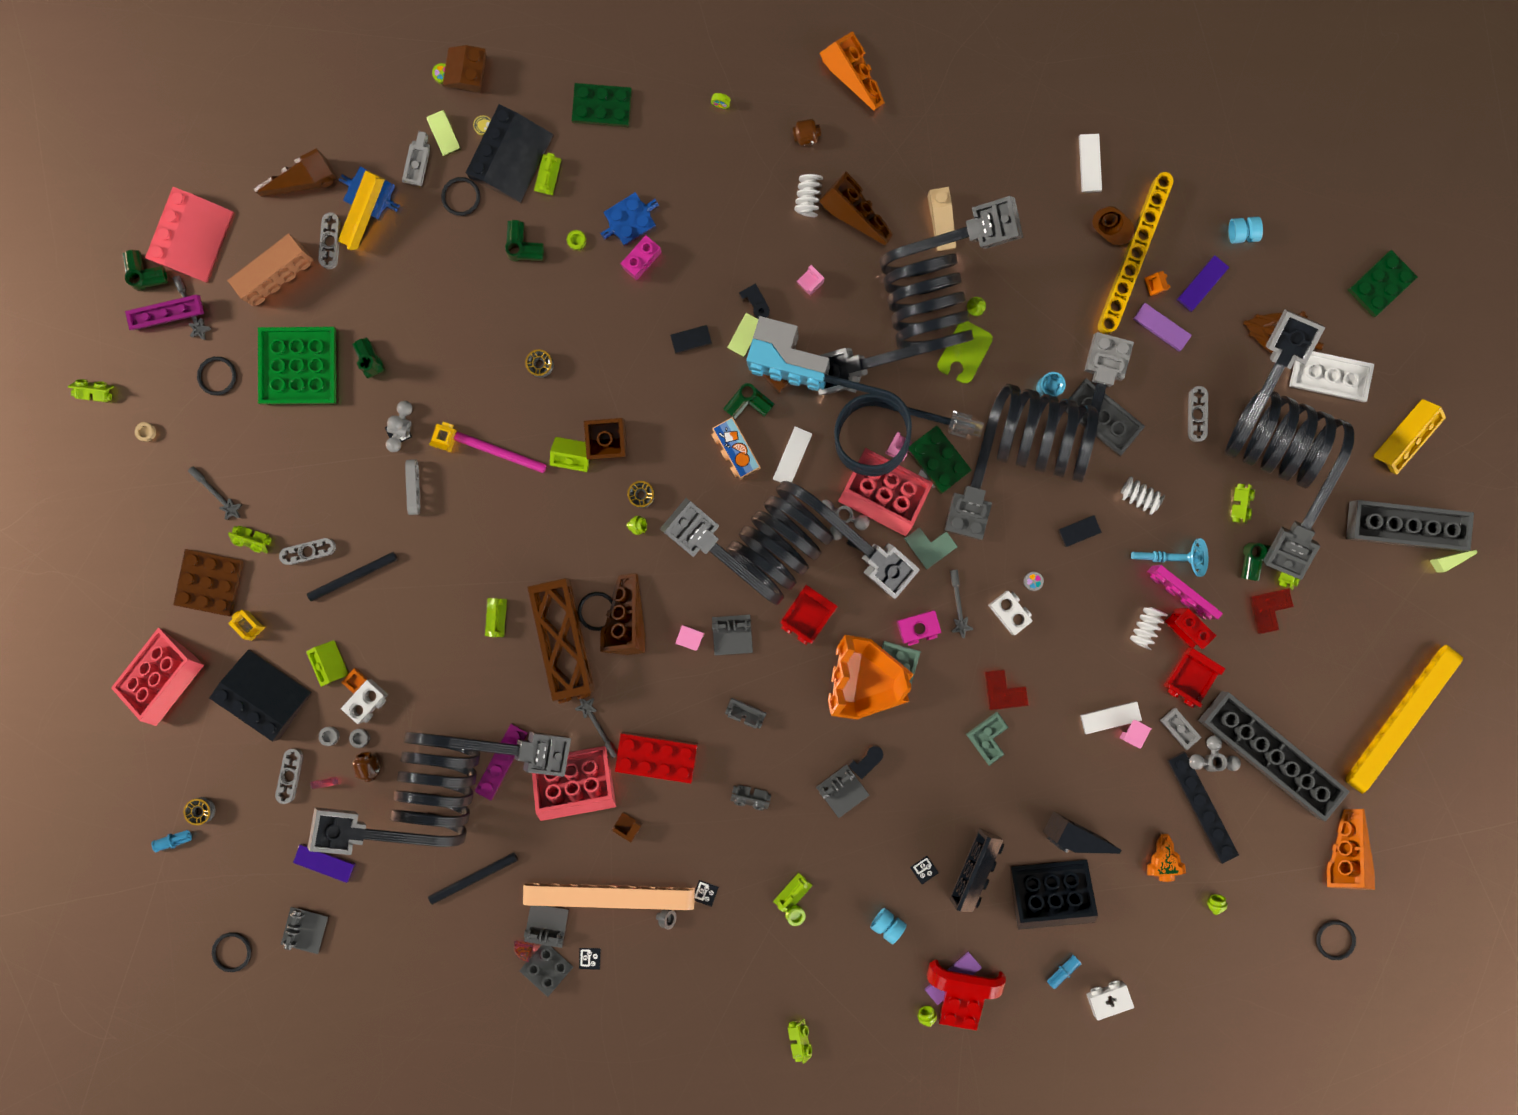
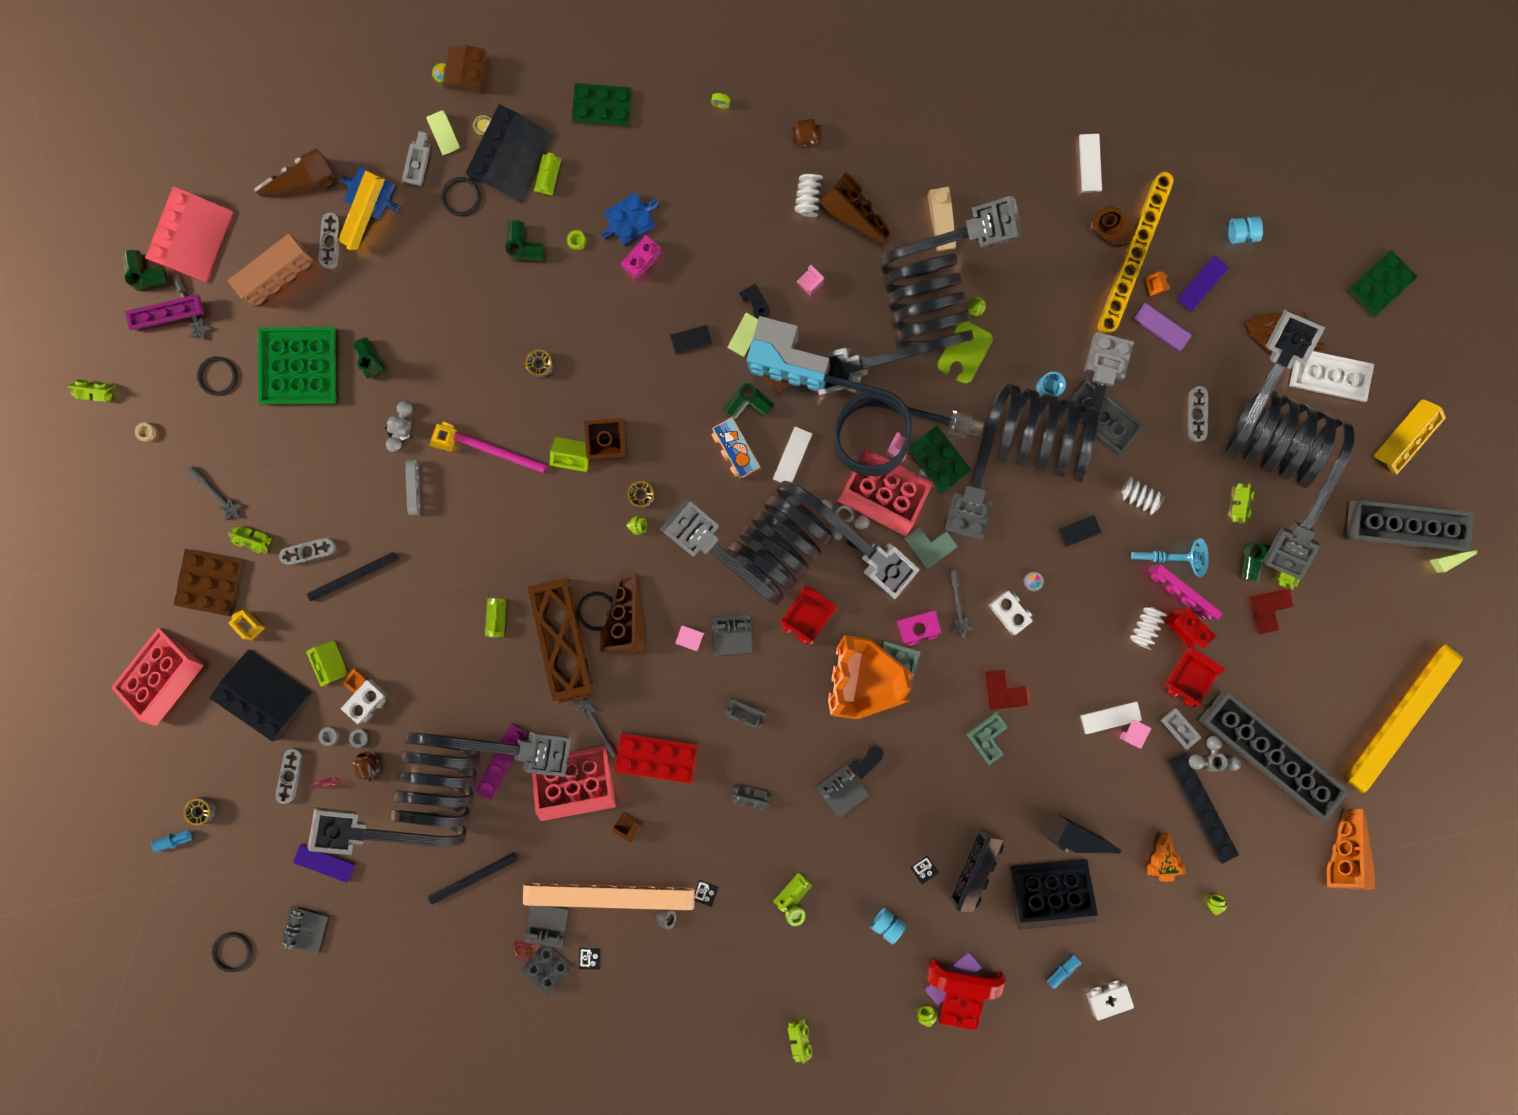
(847, 62): orange wedge -> none
(1318, 940): black piece -> none

